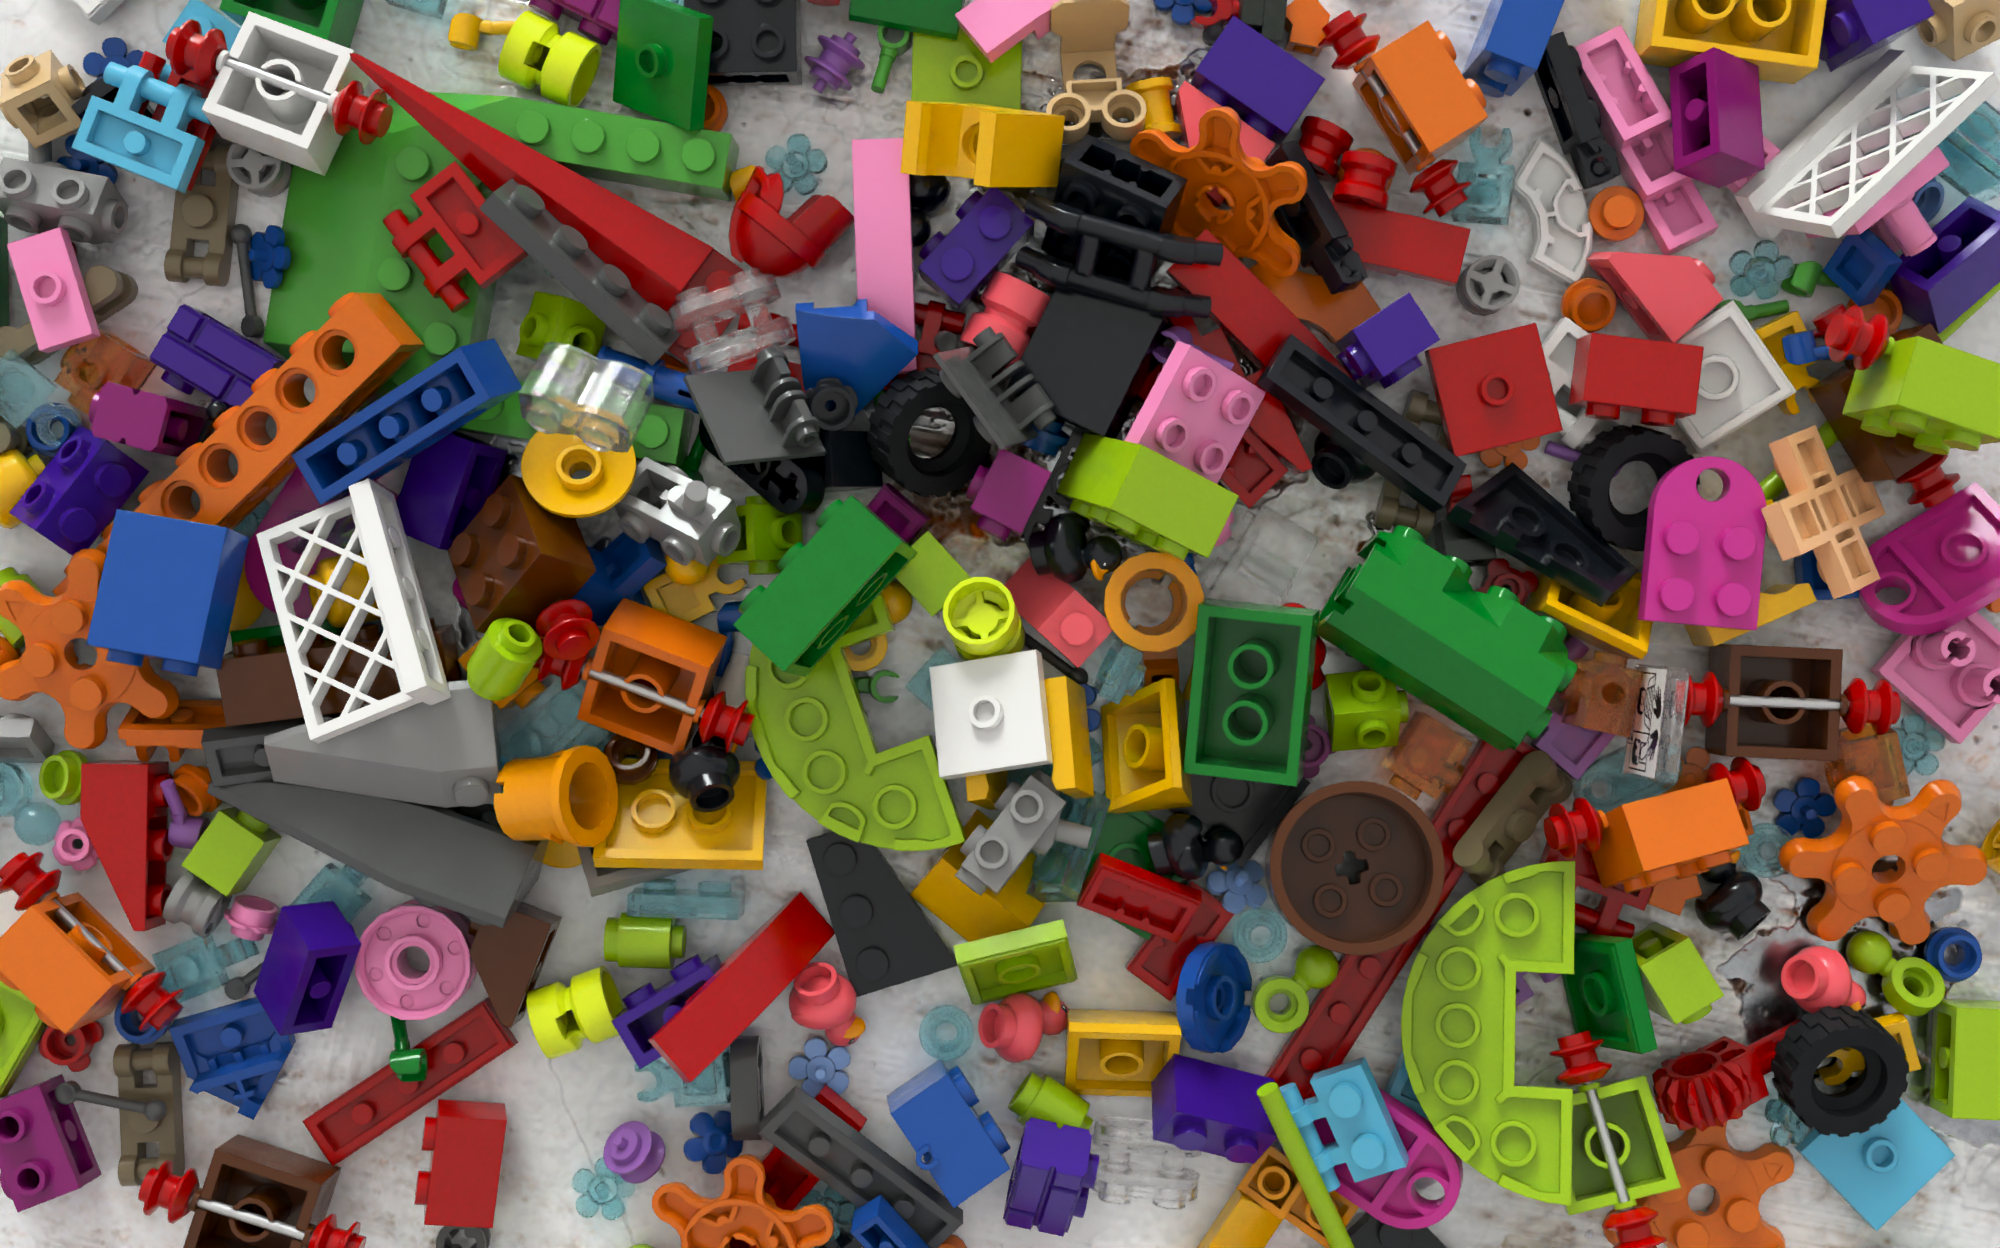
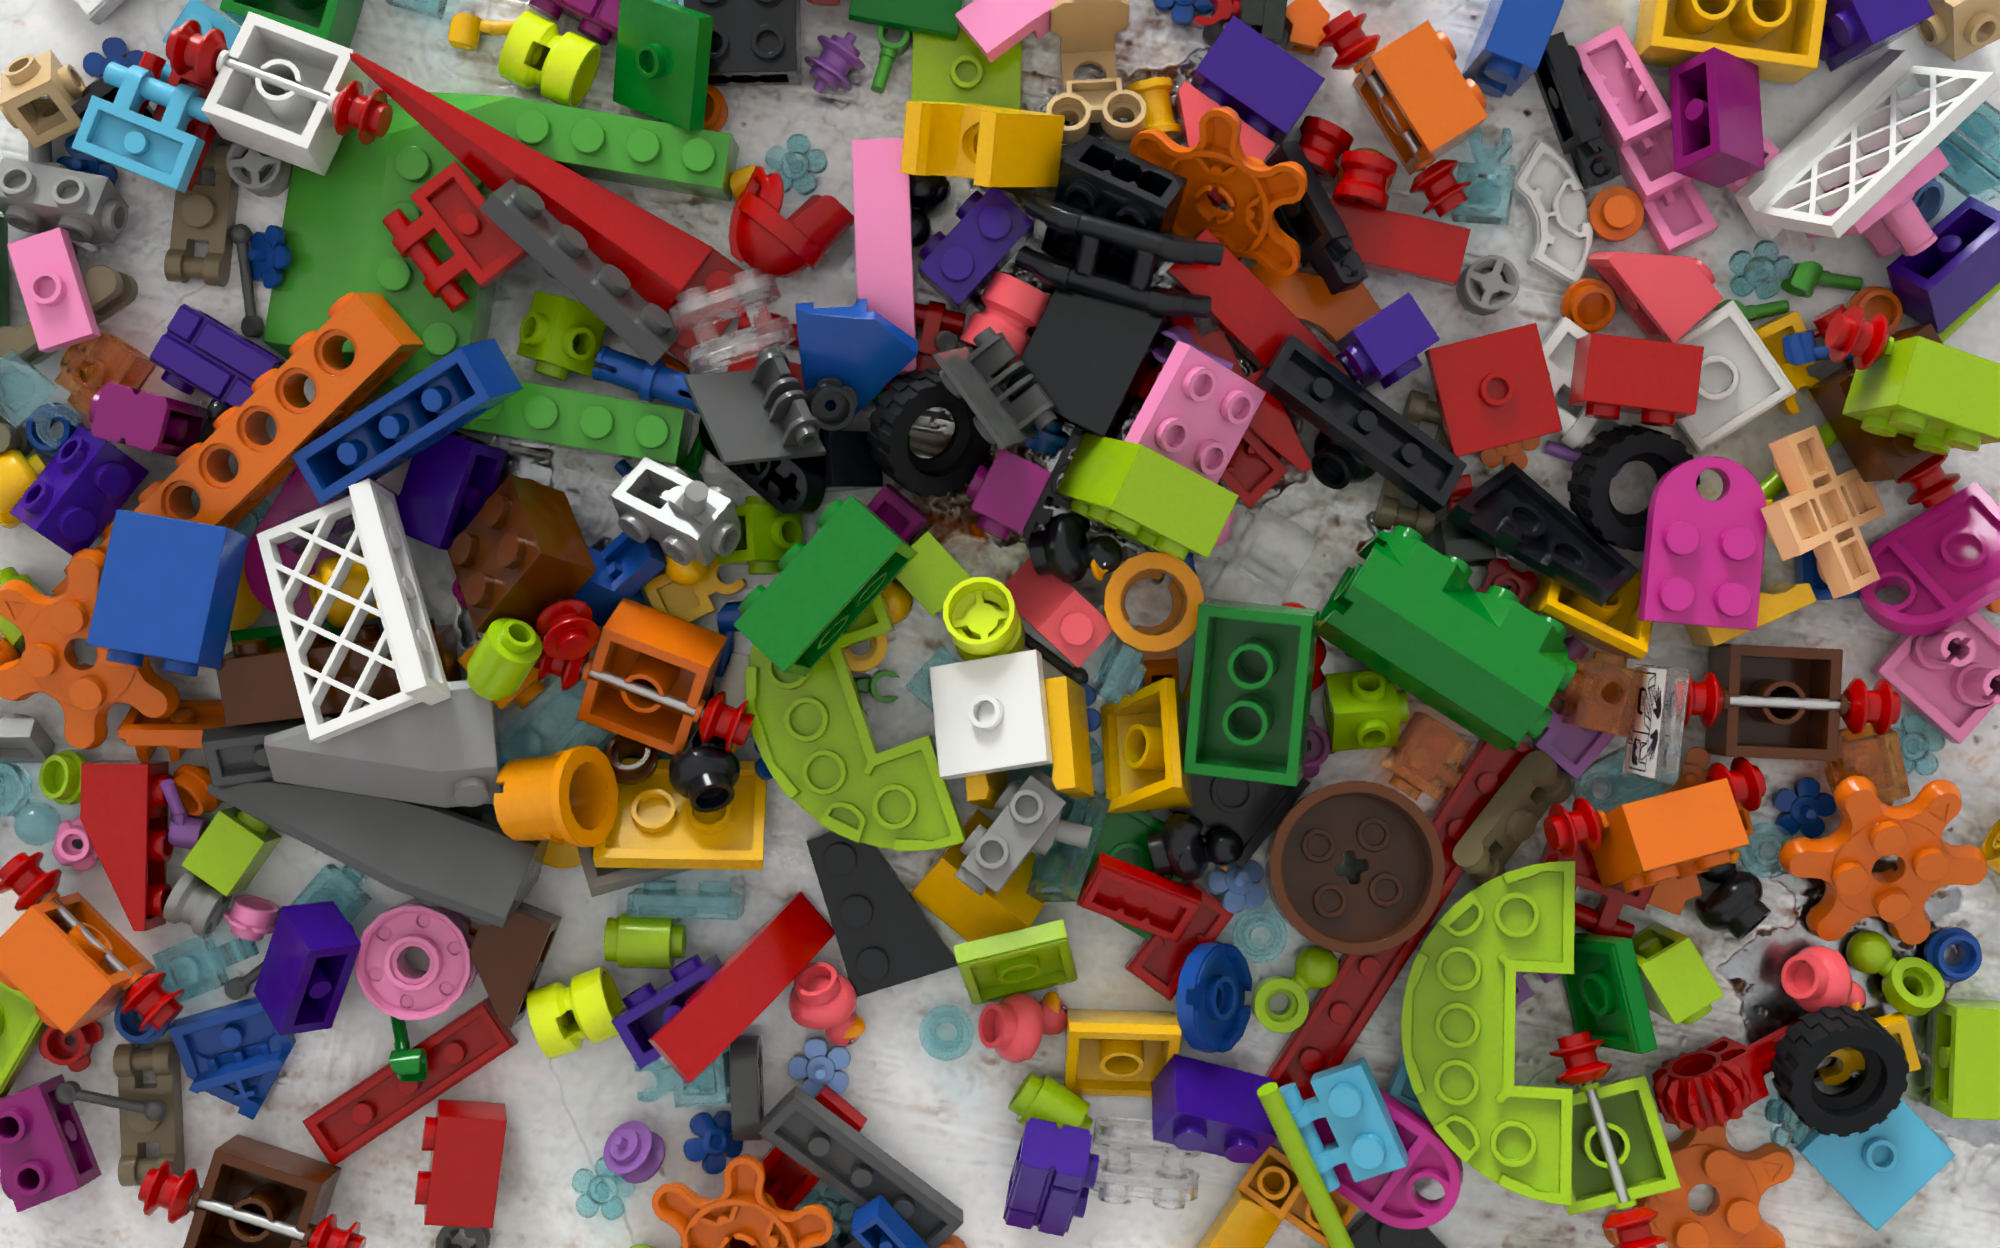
(553, 460): yellow dish -> none
(586, 397): clear brick -> none
(942, 1125): blue brick -> none
(1862, 266): blue plate -> none

